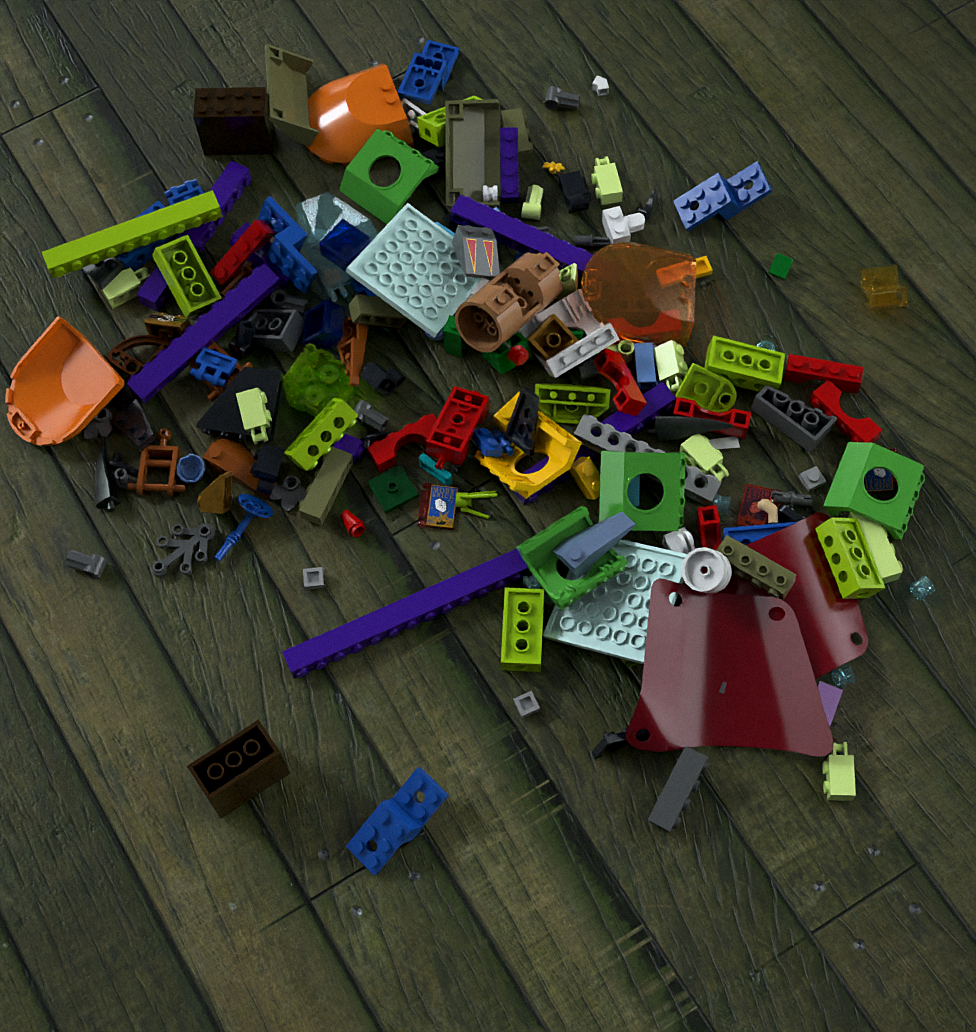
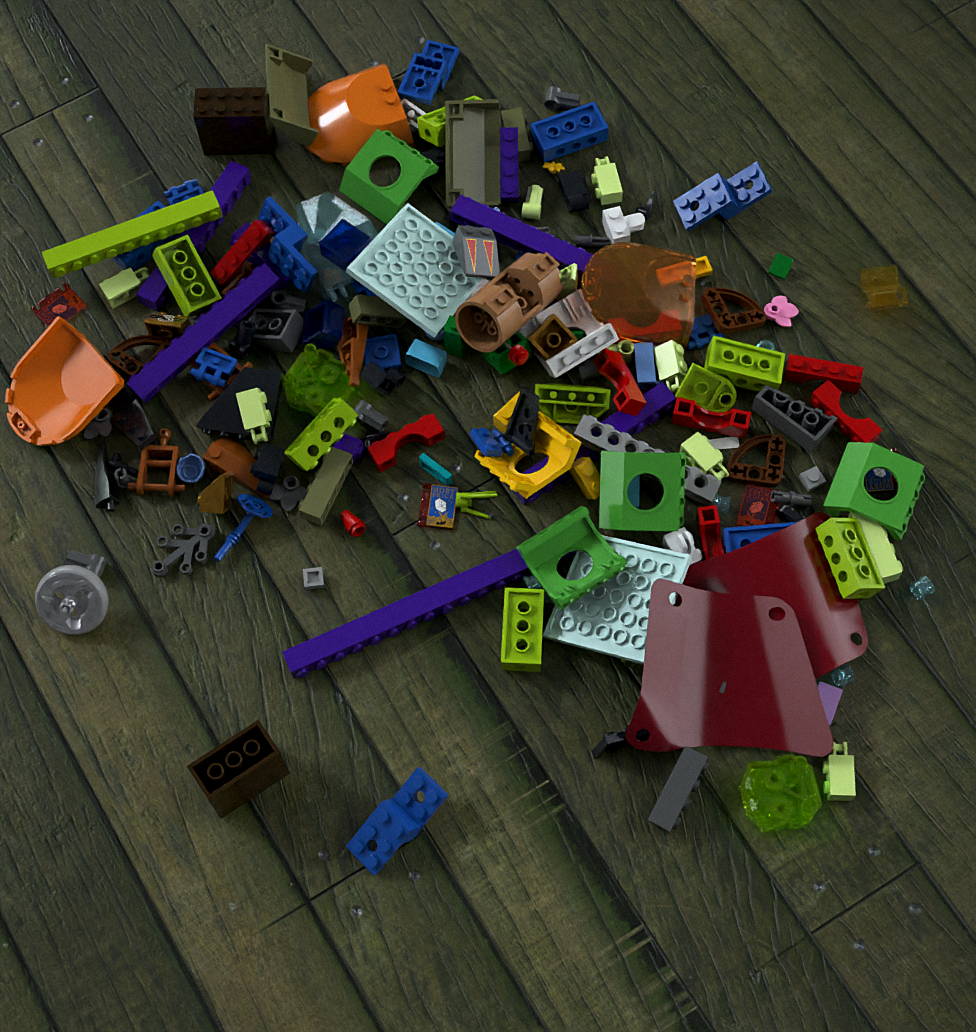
(60, 304): none -> clear red piece
(70, 582): none -> flat silver wheel
(104, 271): black wing -> none
(383, 351): none -> blue plate
(392, 489): dark green plate -> none
(426, 358): none -> medium azure piece
(449, 439): red brick -> none
(489, 193): white wheel -> none
(526, 704): light grey plate -> none
(569, 131): none -> blue brick
(589, 545): sand blue wedge -> none
(600, 85): white piece -> none
(681, 426): pearl dark grey piece -> none
(702, 326): none -> blue plate
(704, 559): white wheel -> none
(730, 321): none -> reddish brown beam
(757, 568): olive brick -> none
(763, 797): none -> clear neon green brick
(764, 472): none -> reddish brown beam
(770, 508): tan arm -> none
(781, 311): none -> bright pink plate

